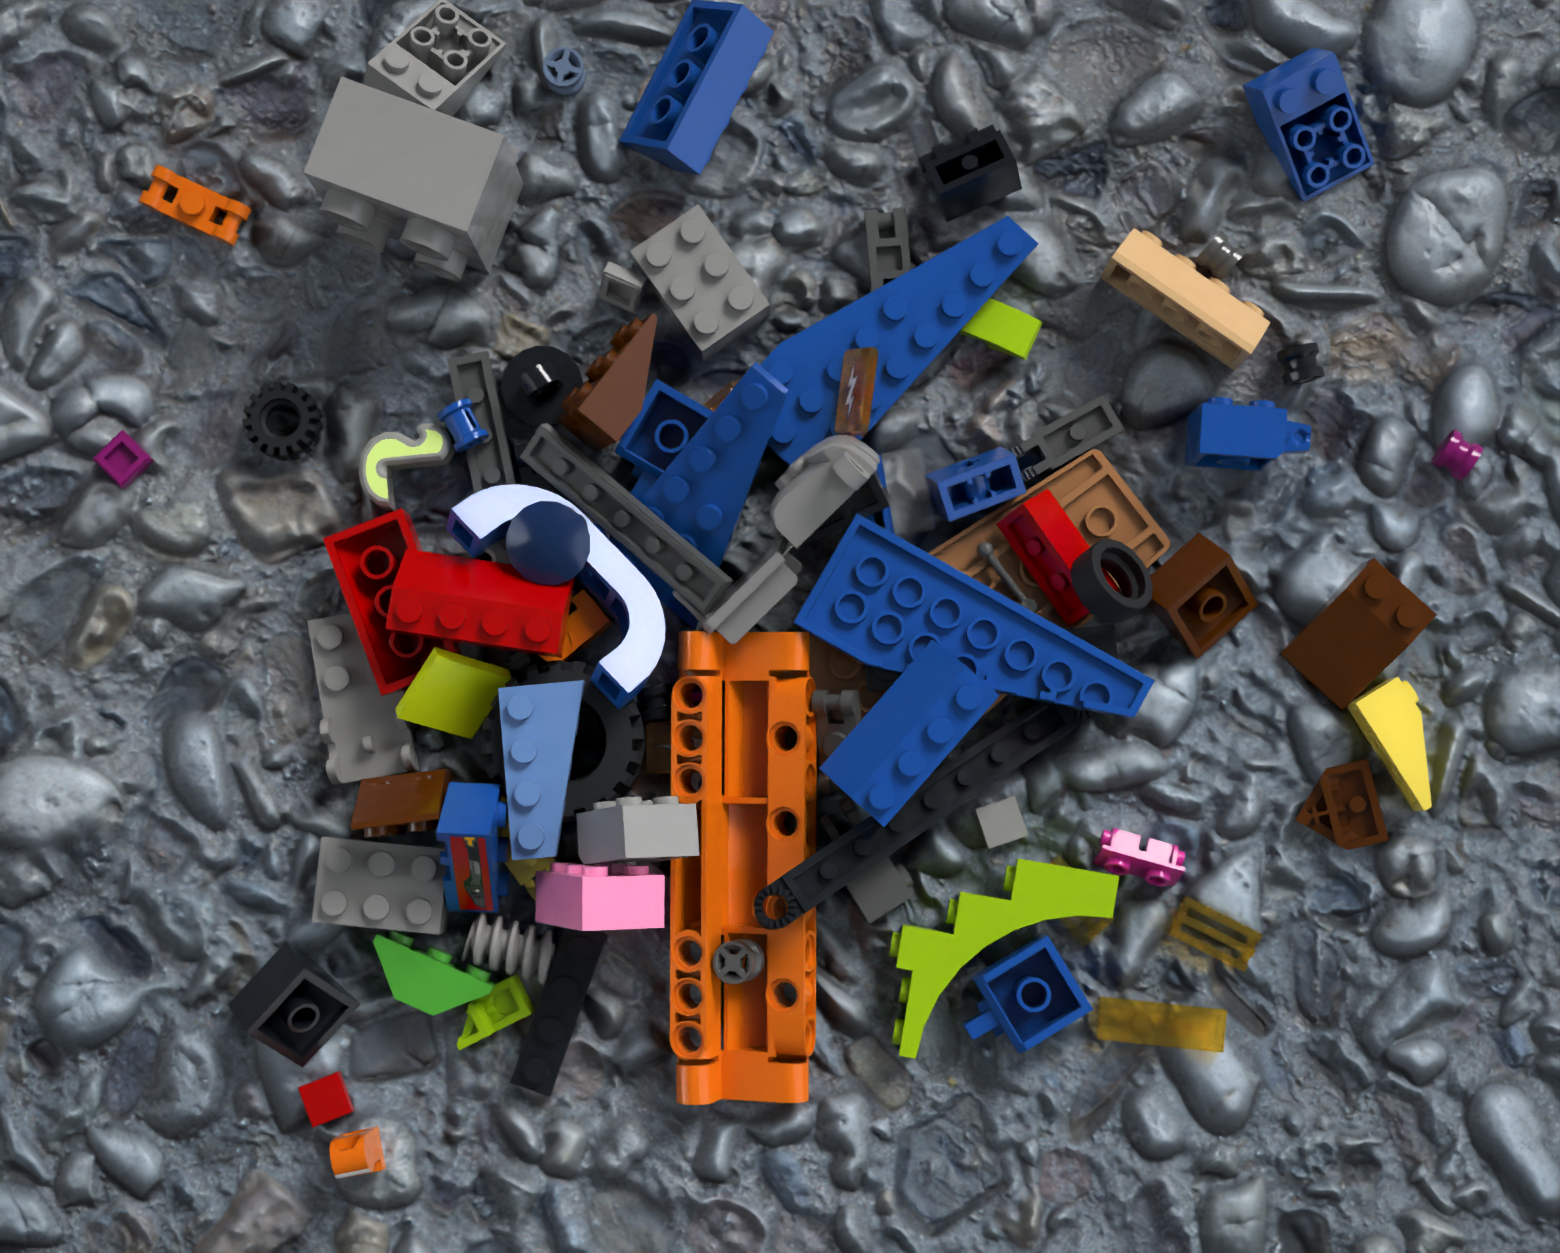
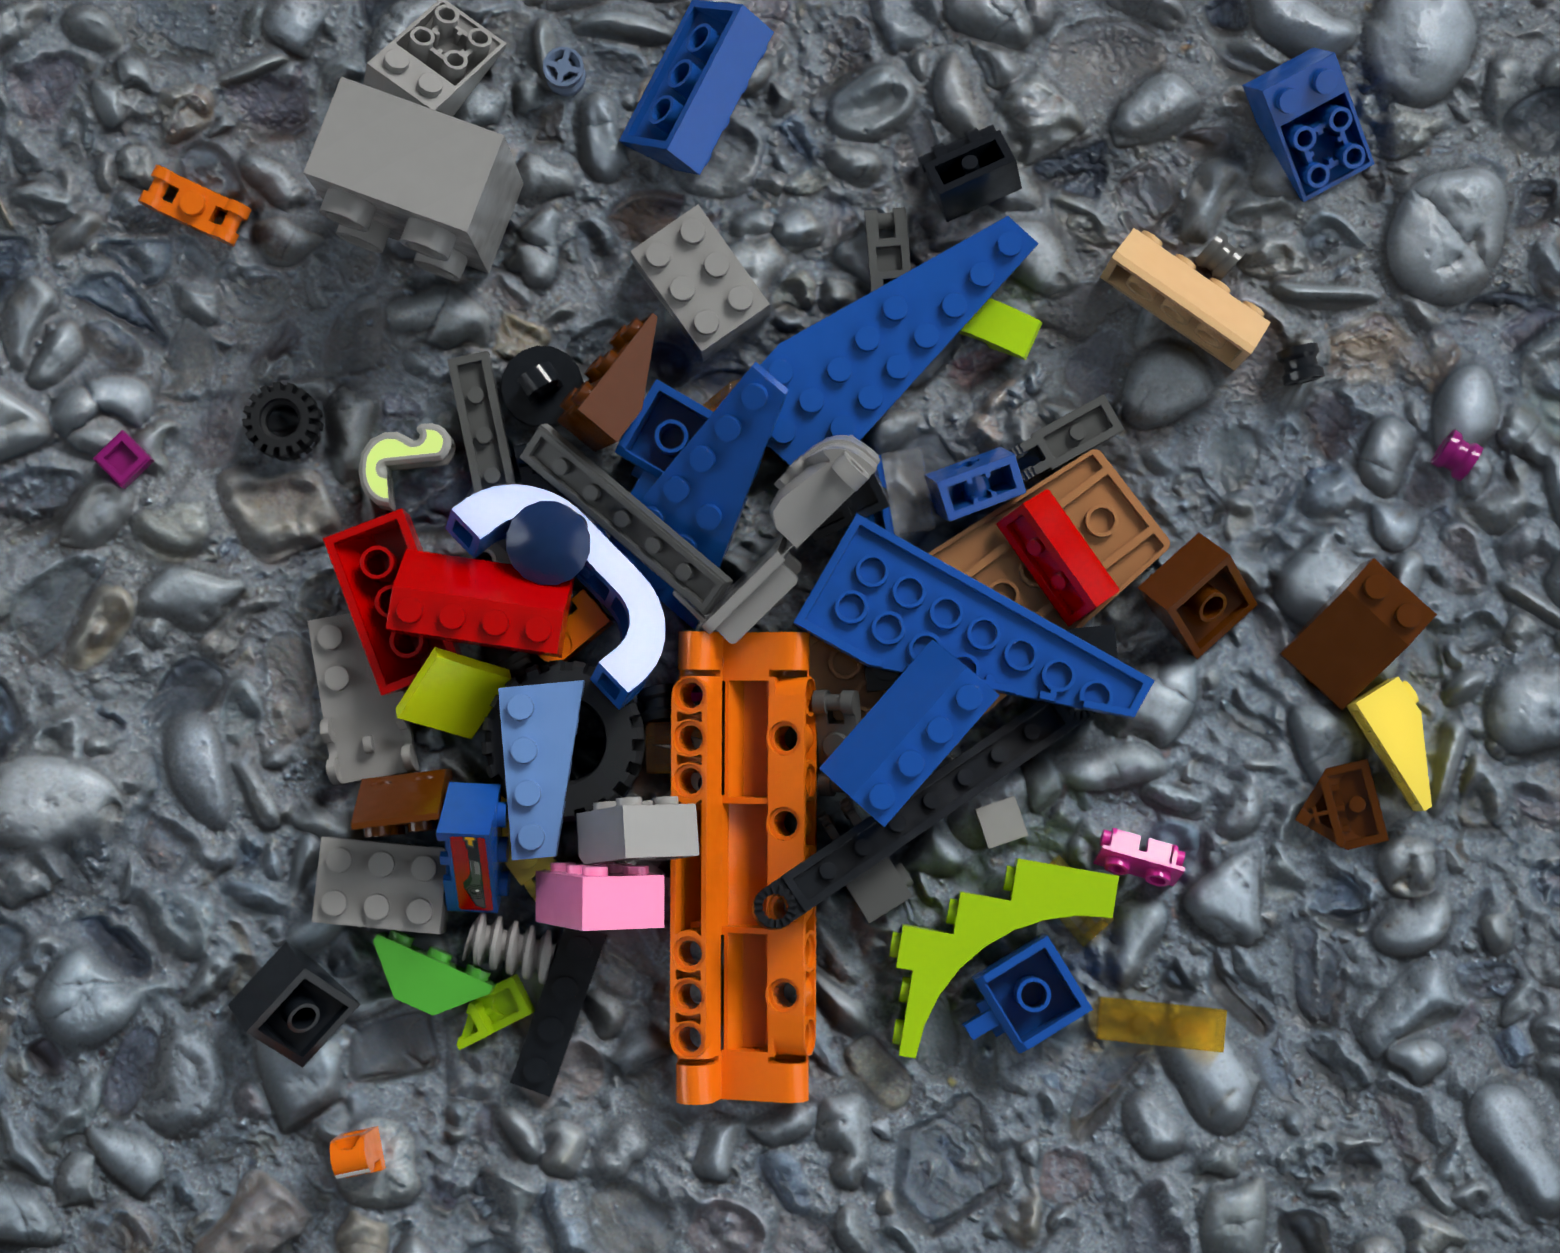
(326, 1099): red tile -> none
(462, 425): blue bush -> none
(622, 287): light grey tile -> none
(729, 964): dark grey wheel -> none
(856, 391): clear orange slope -> none
(985, 550): dark grey hinge -> none
(1098, 594): black tyre -> none
(1241, 435): blue hinge -> none
(1247, 950): clear yellow tile -> none

